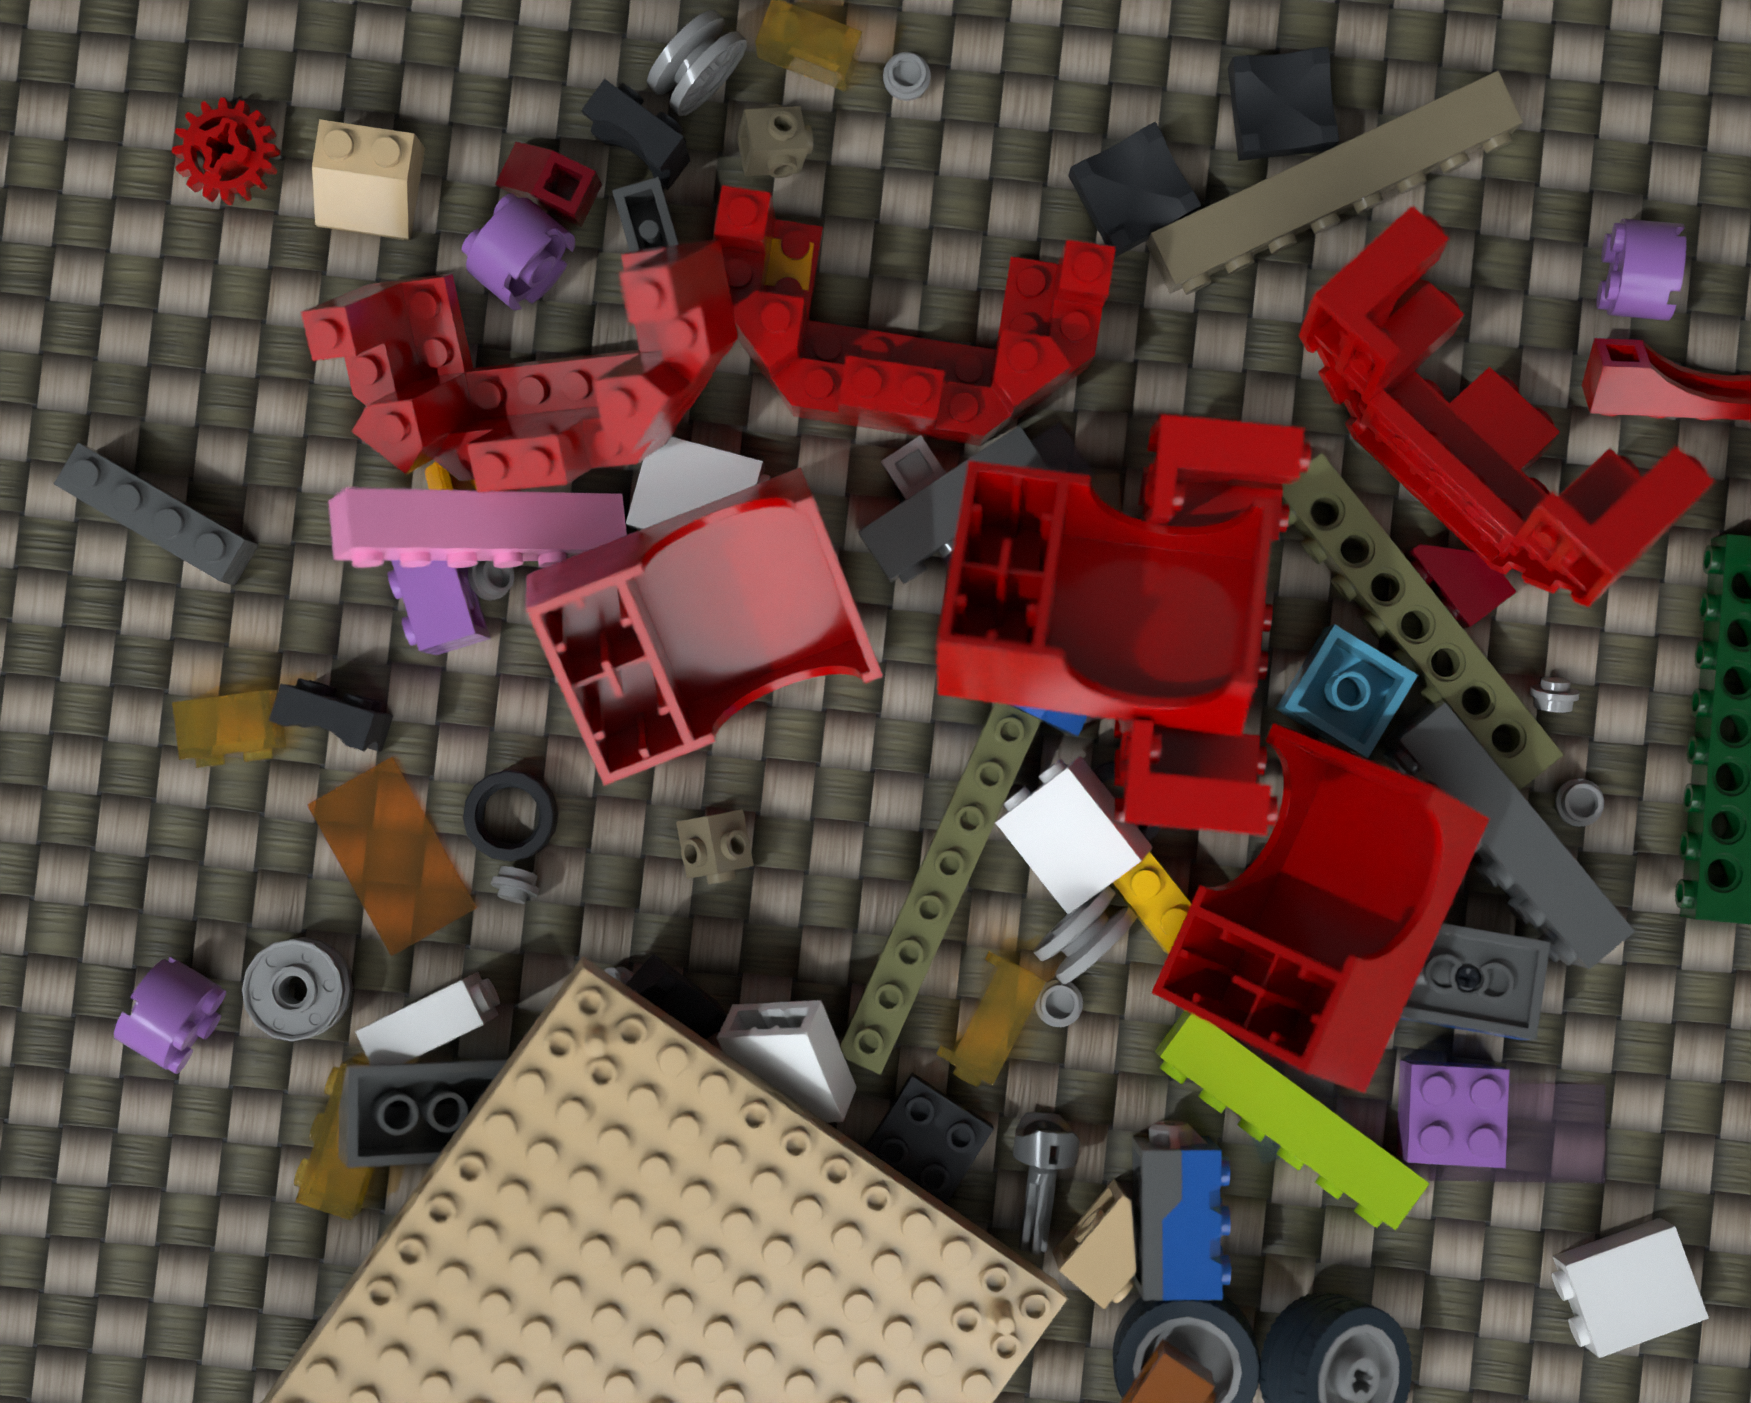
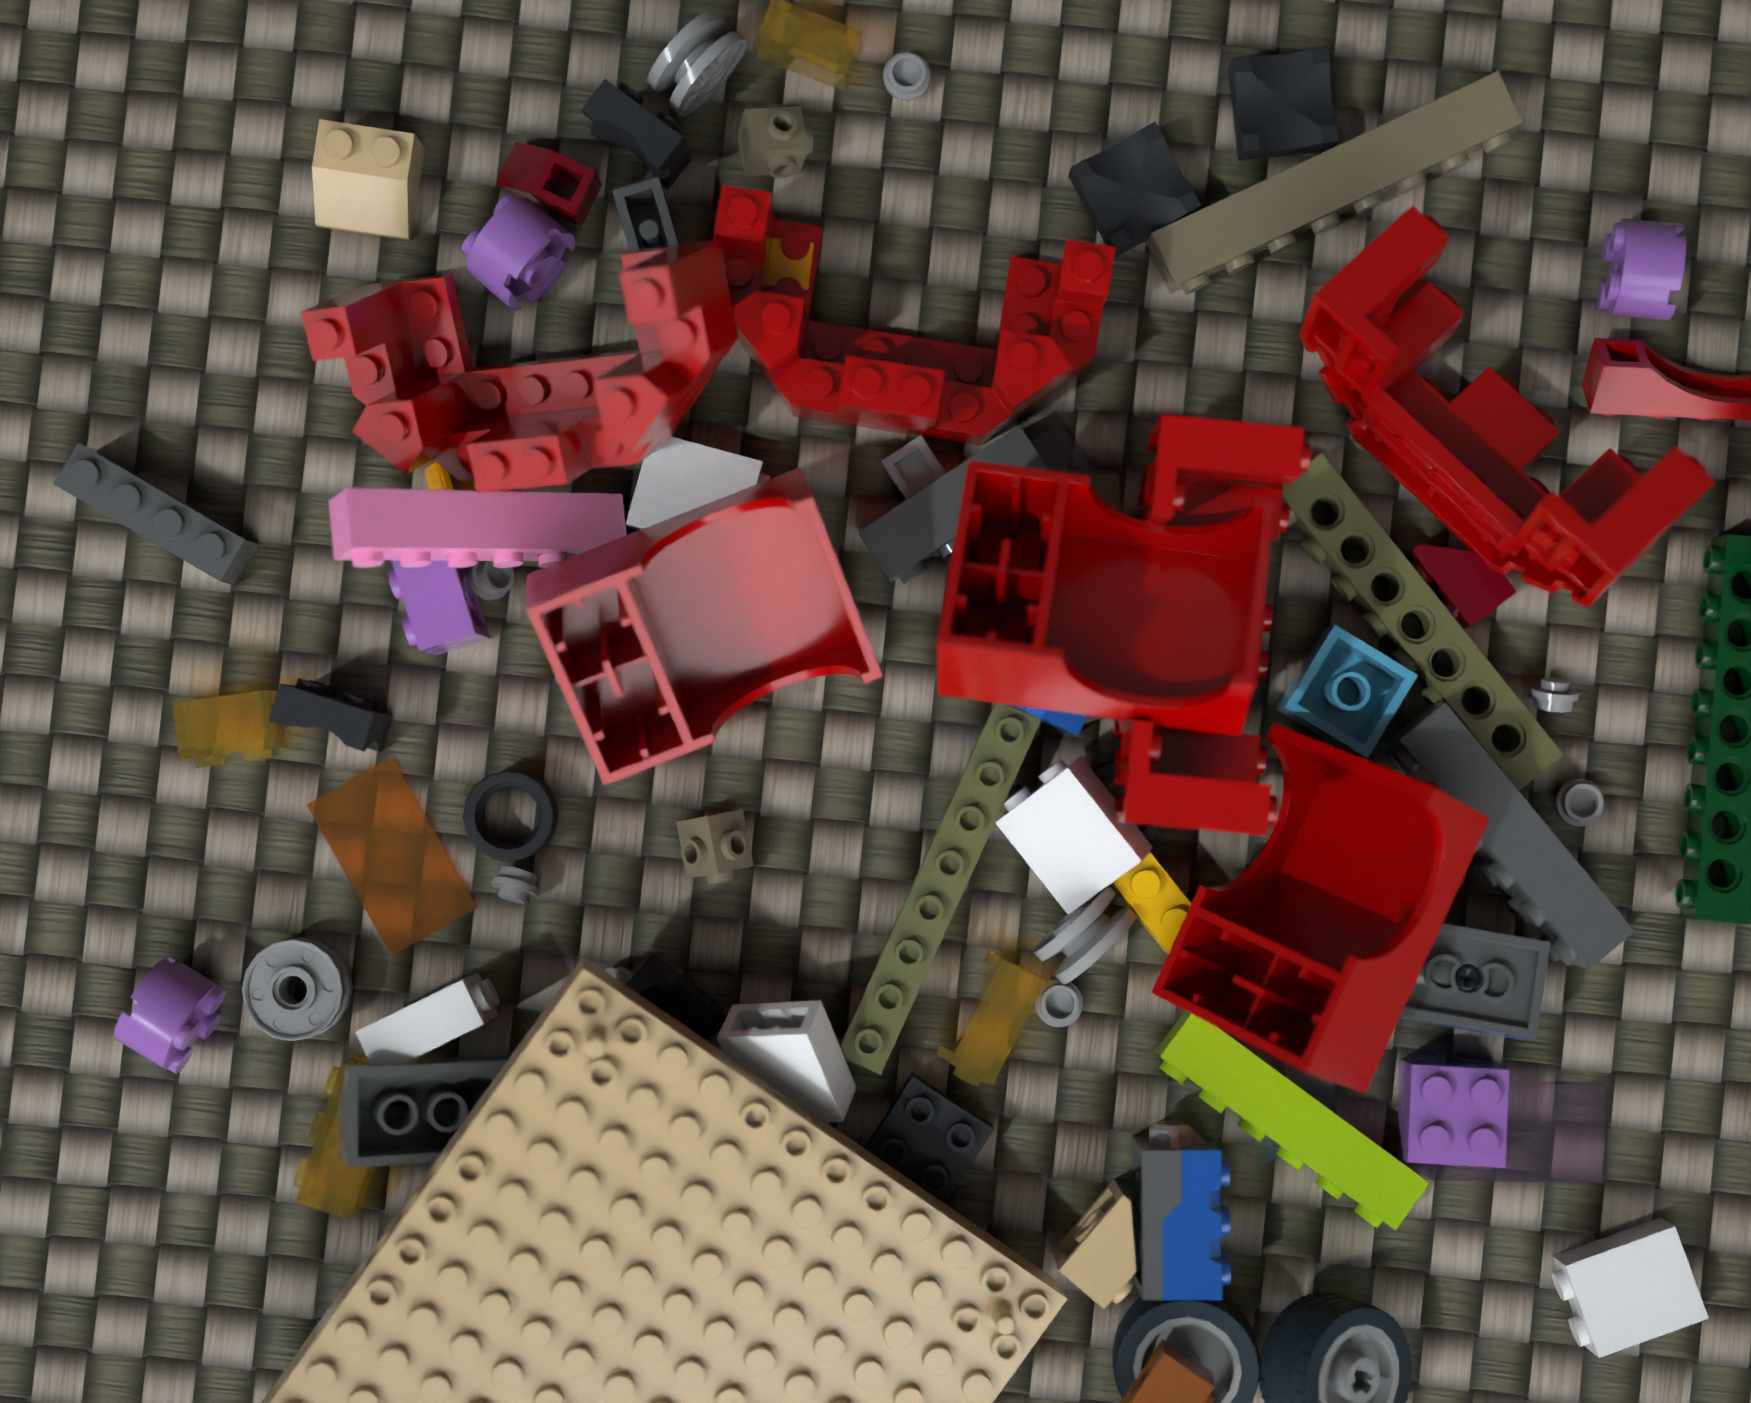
(229, 133): red gear -> none
(1045, 1153): dark grey piece -> none

